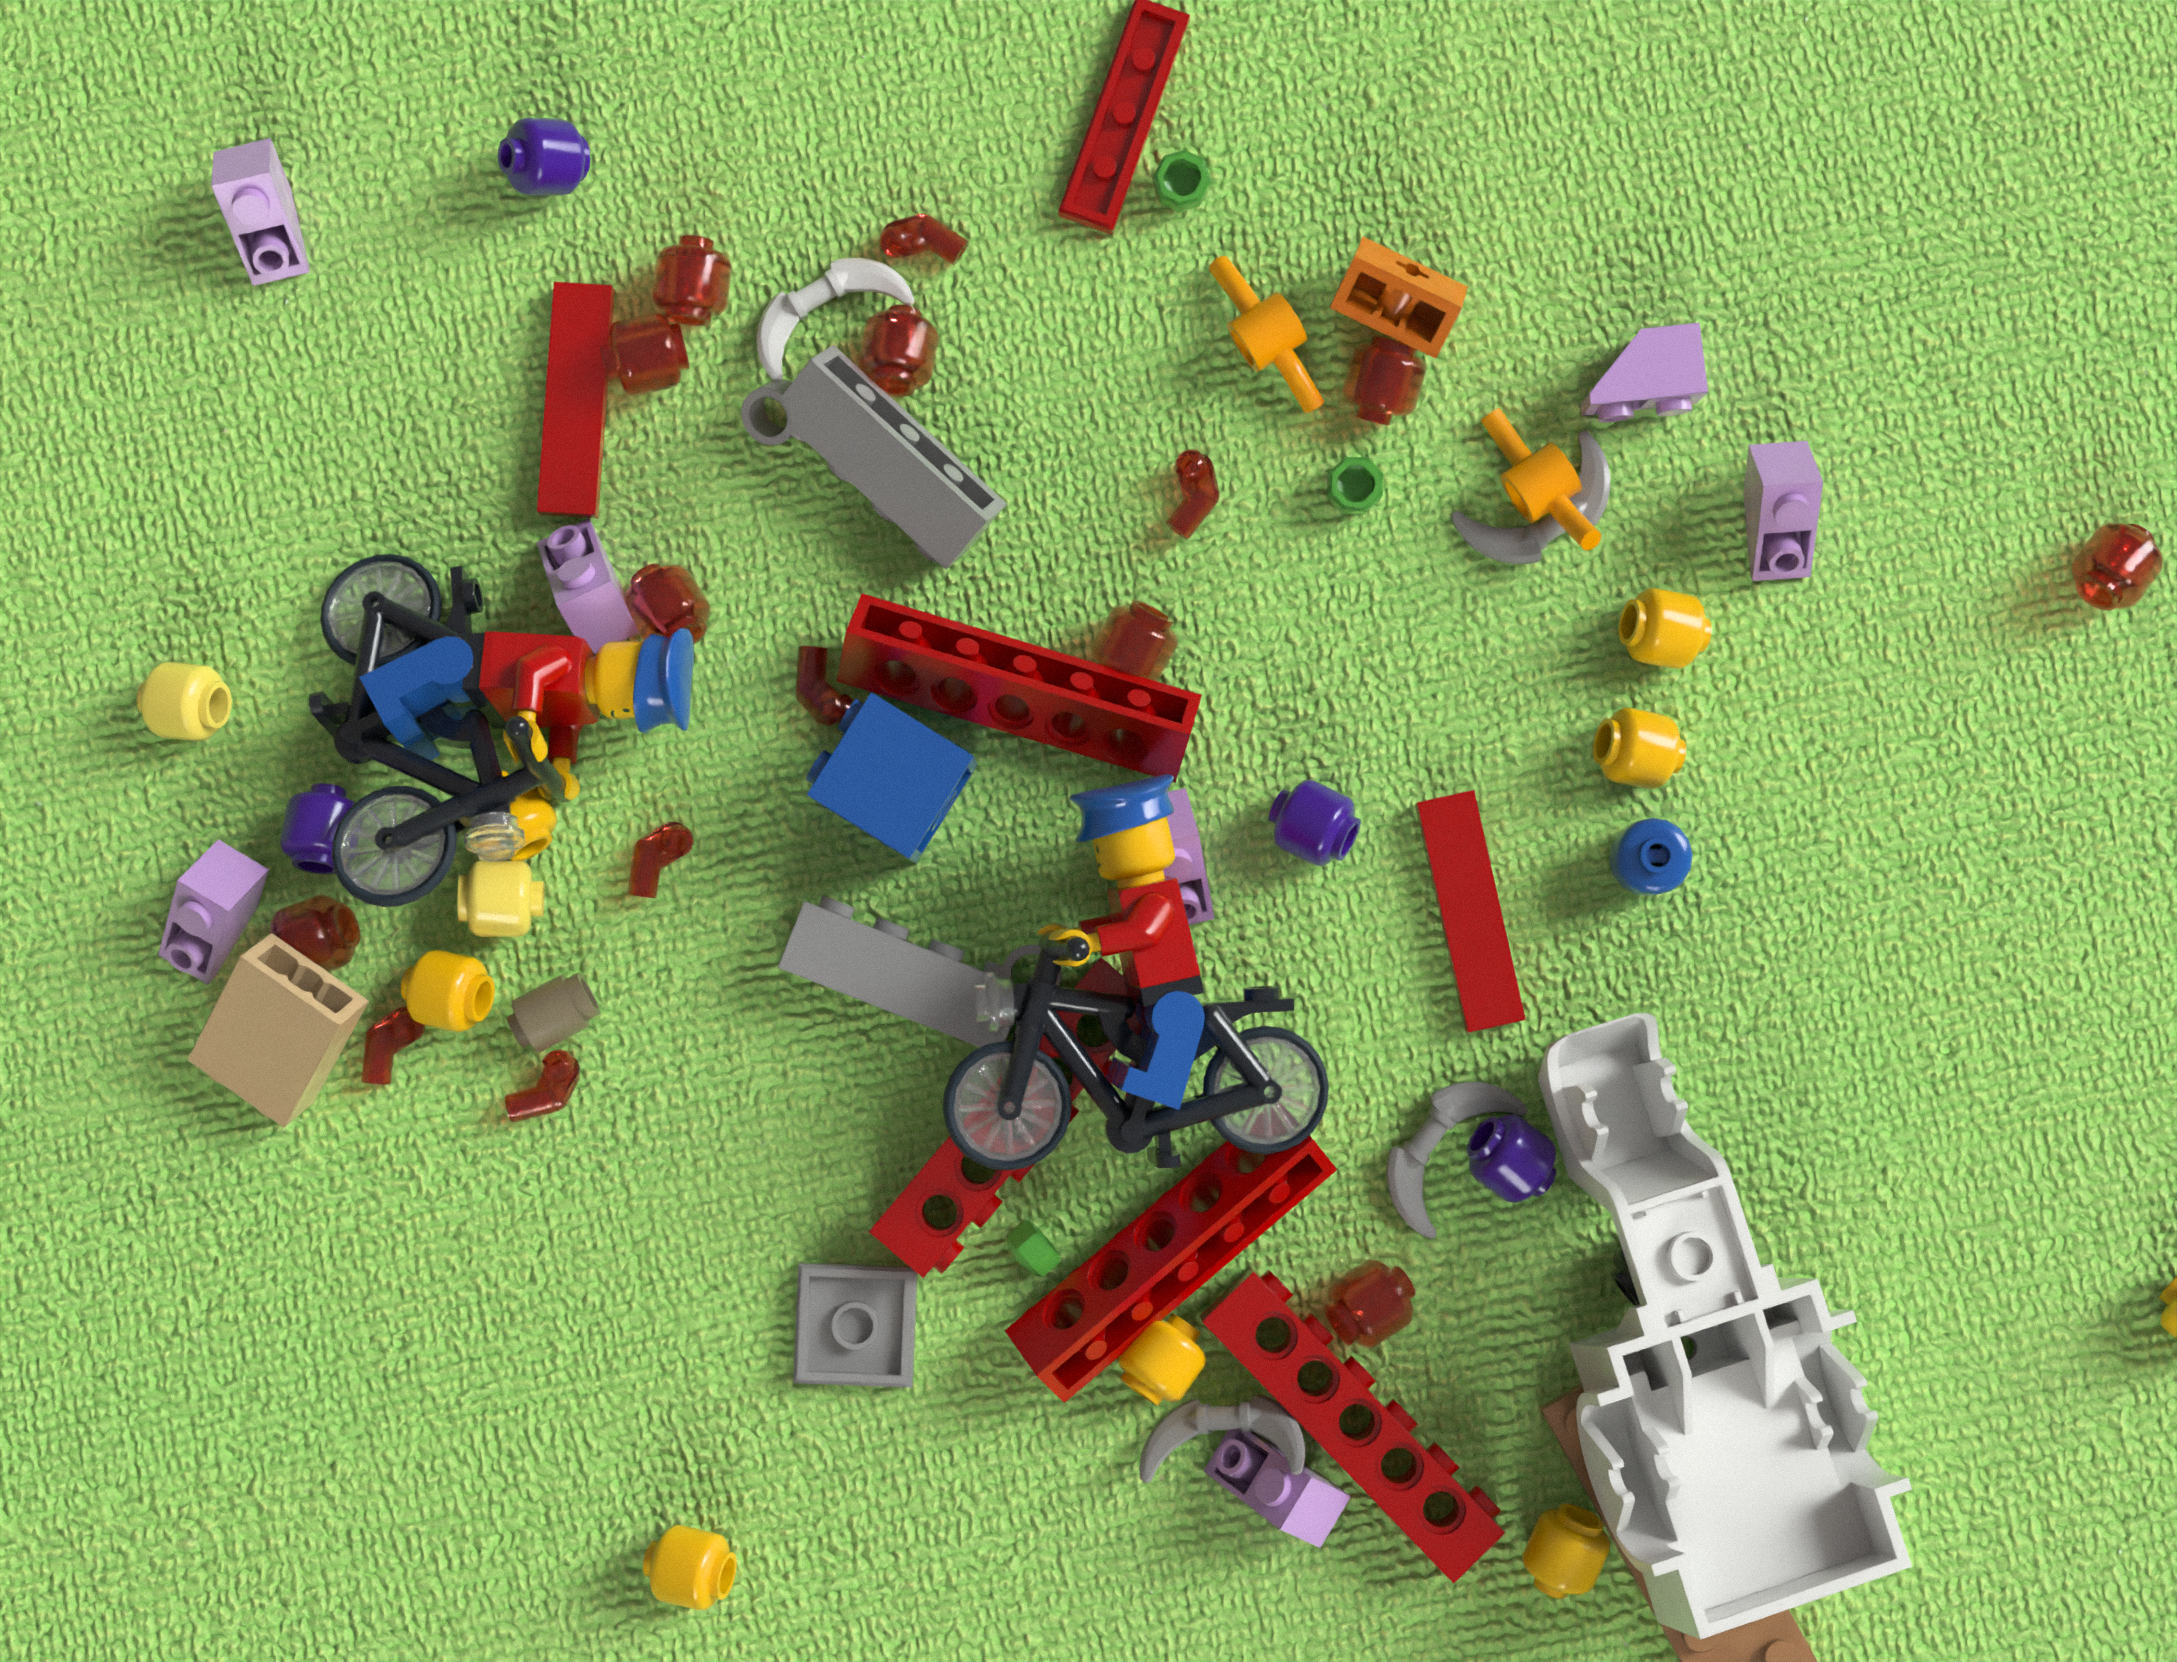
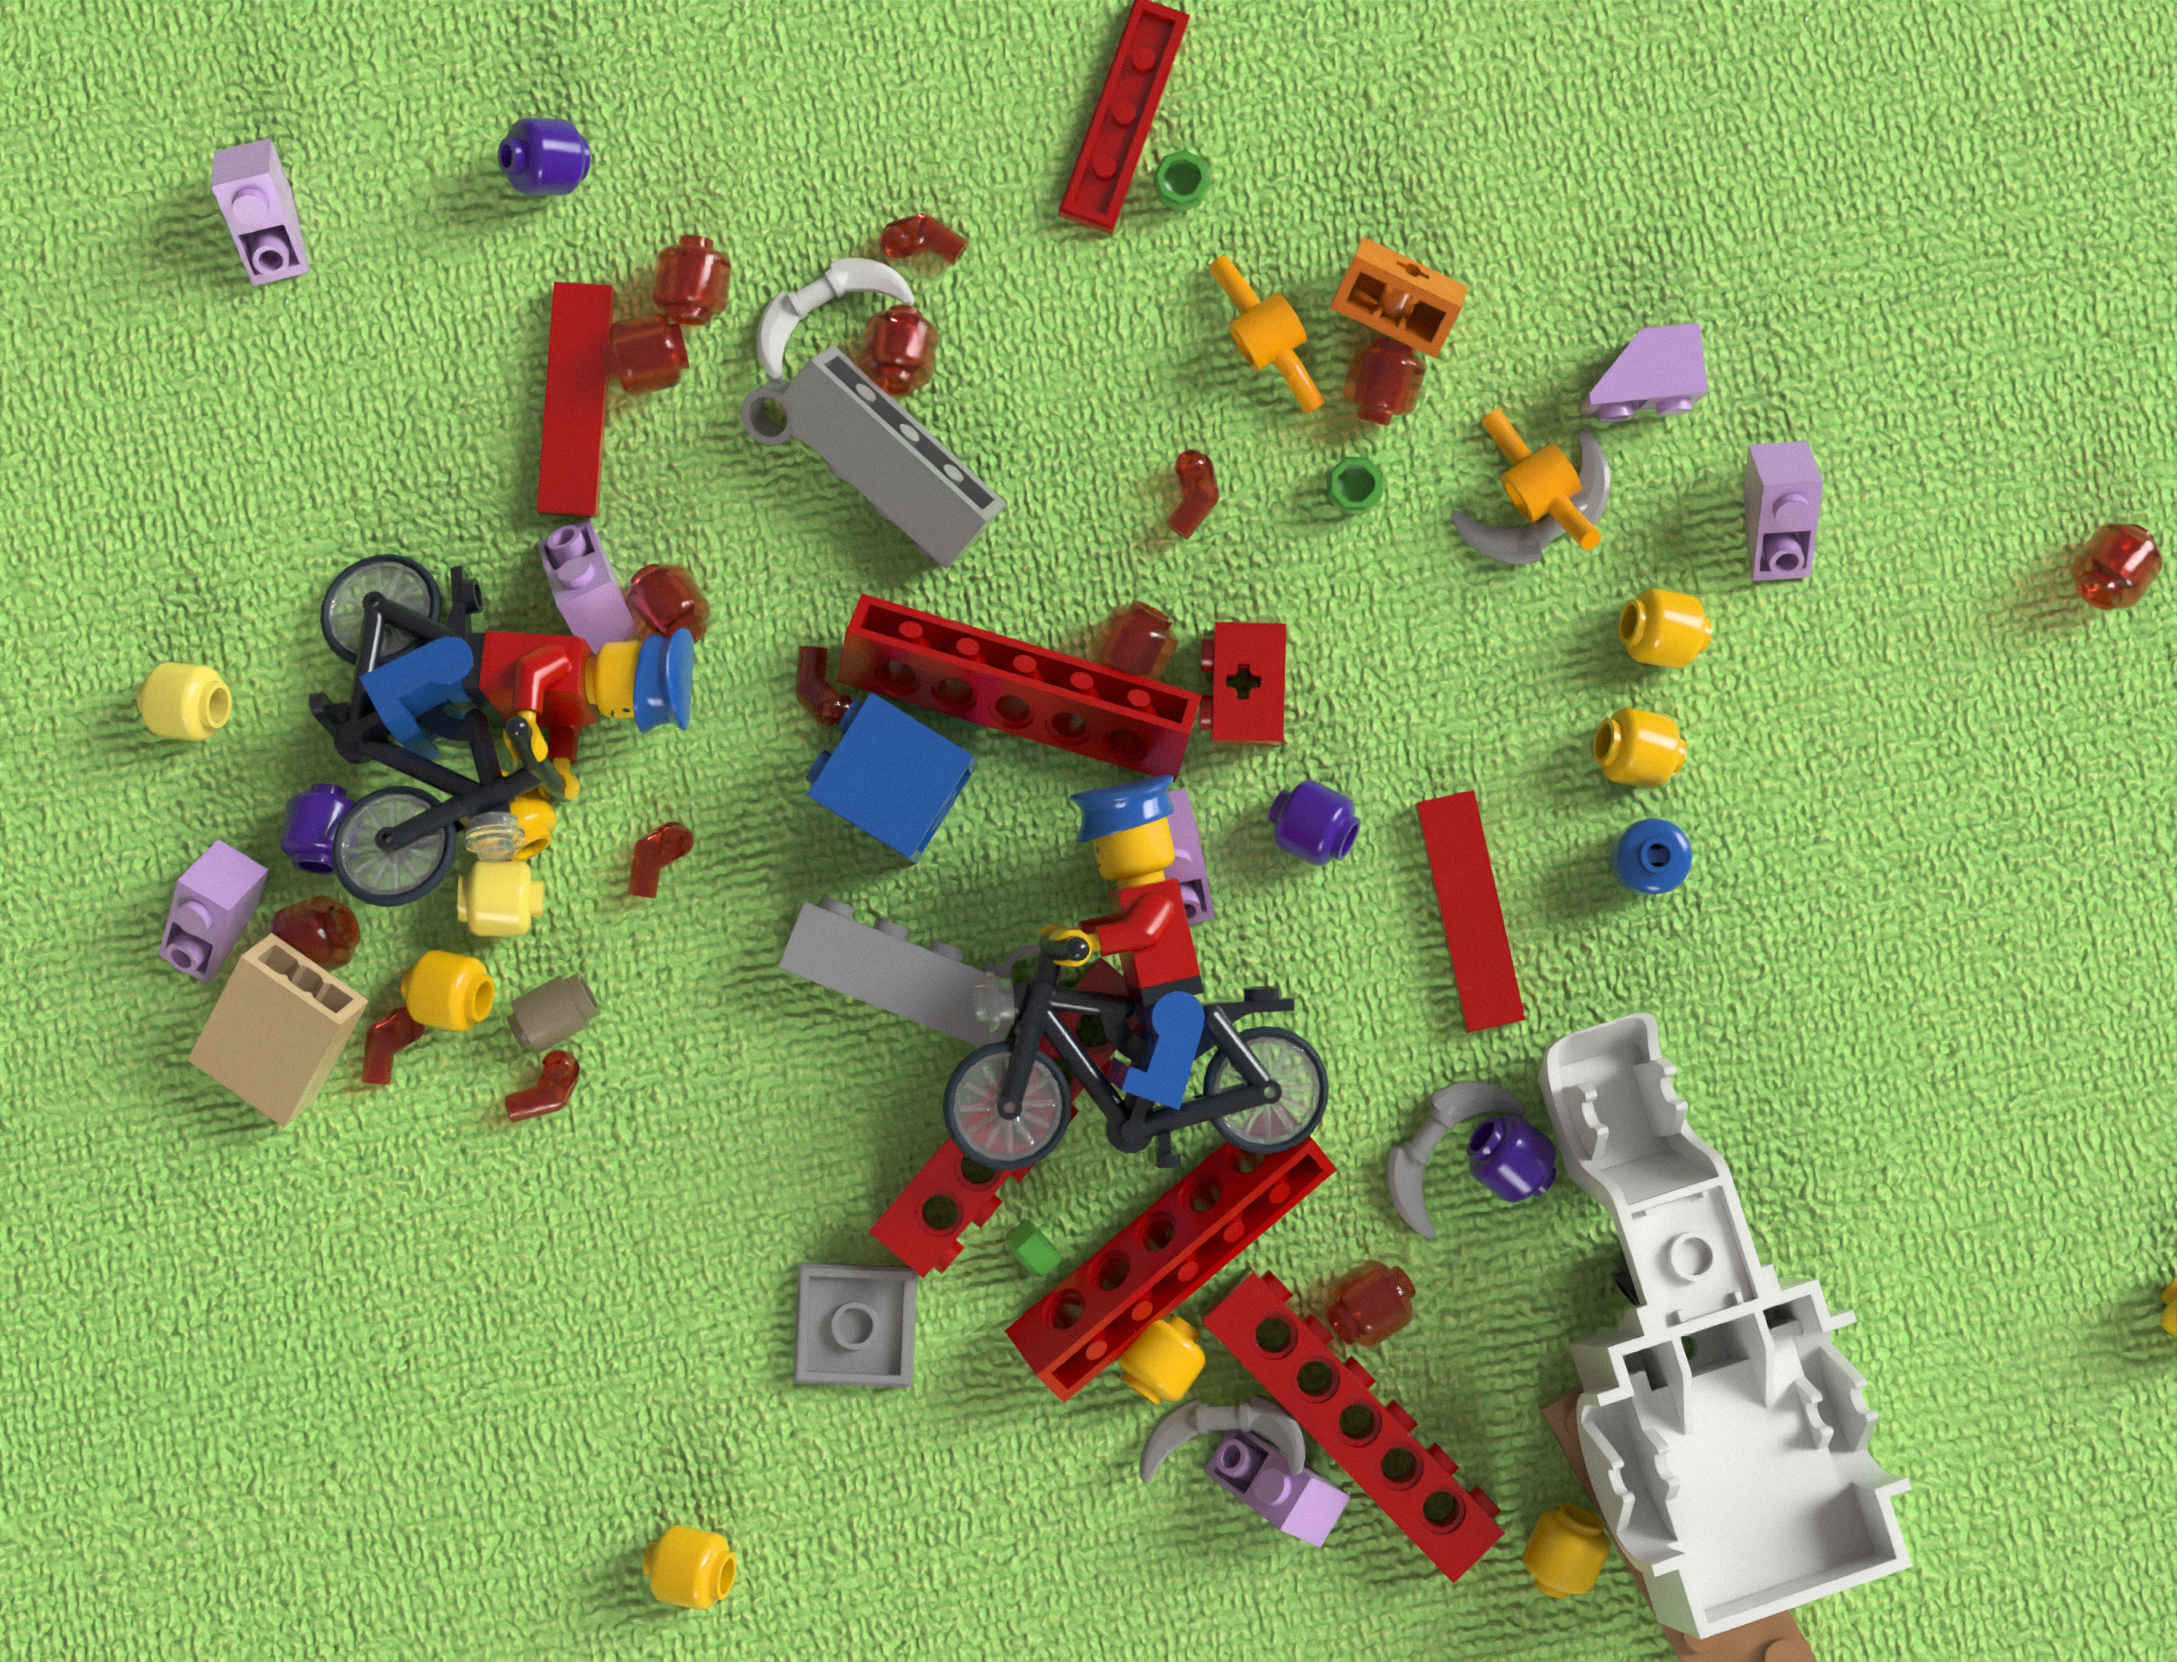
(1261, 652): none -> red brick

